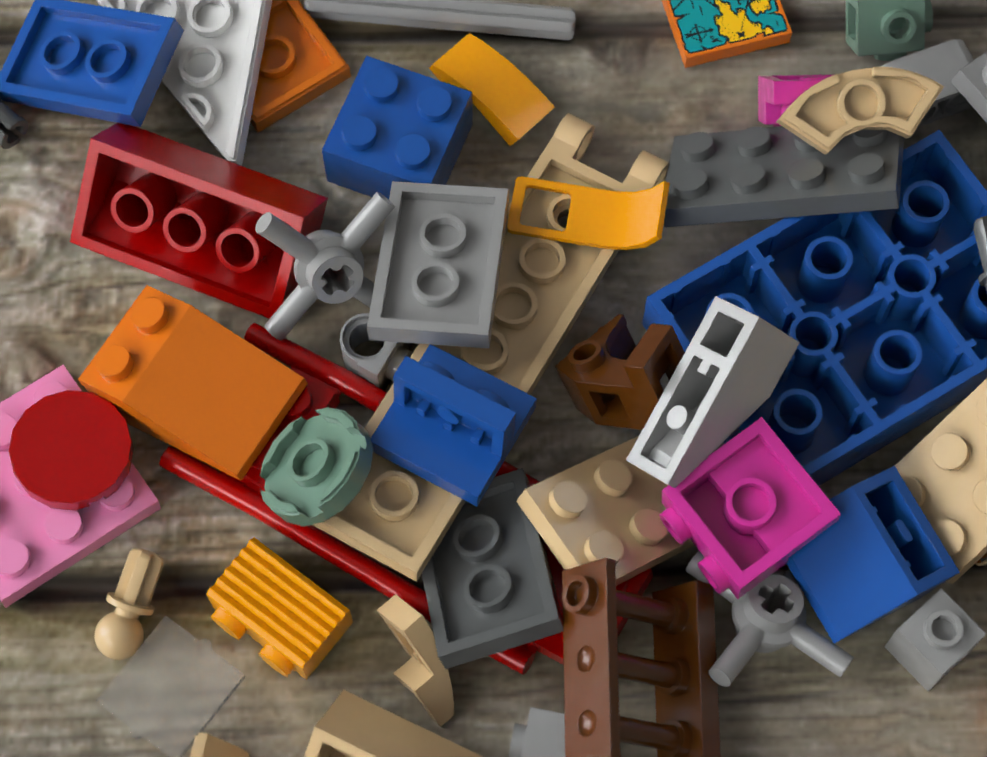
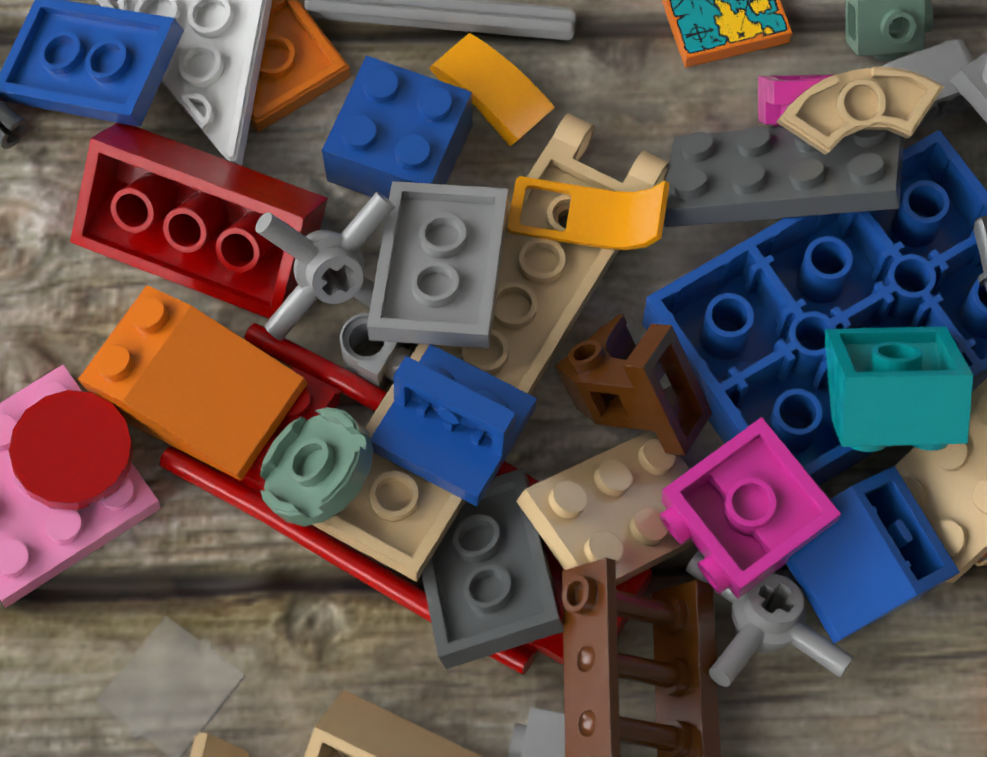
(120, 632): tan axle -> none
(278, 609): light orange brick -> none
(424, 671): tan slope -> none
(713, 391): light grey slope -> none
(898, 387): none -> teal slope
(934, 639): light grey brick -> none

